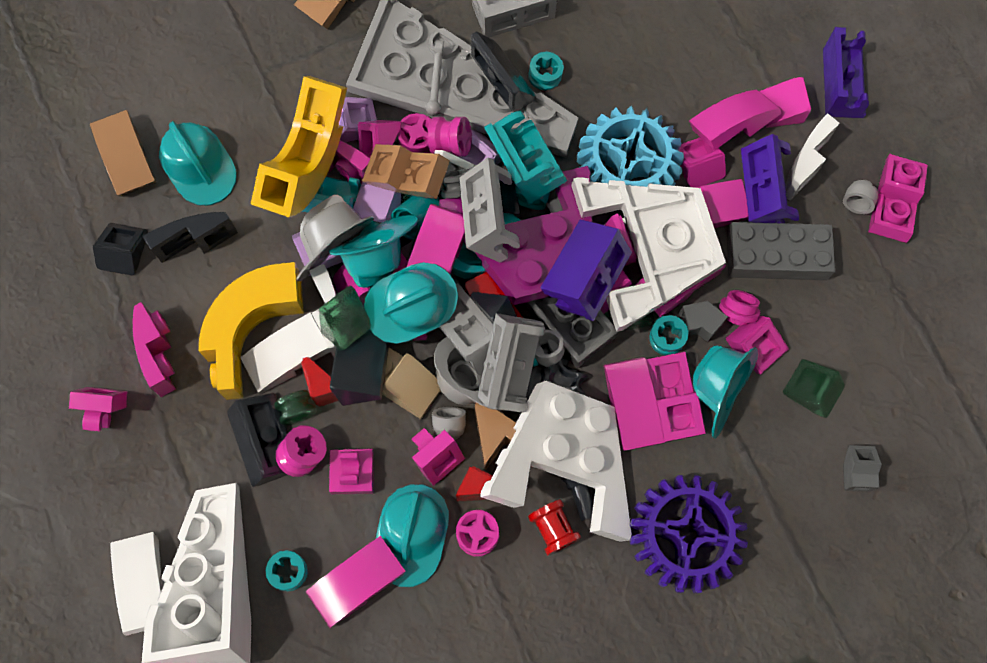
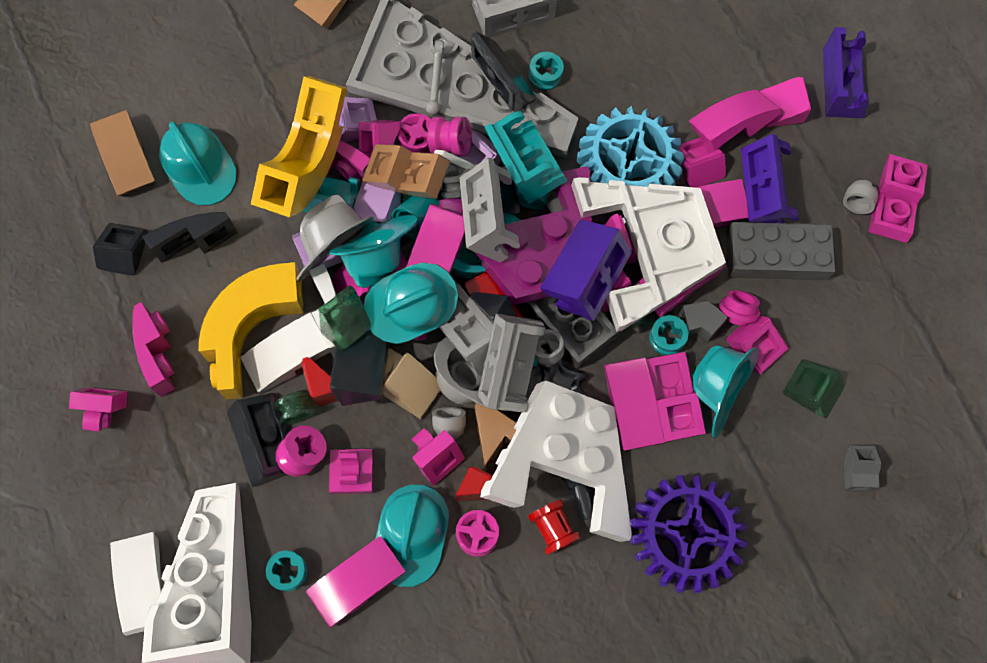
(809, 160): white slope -> none

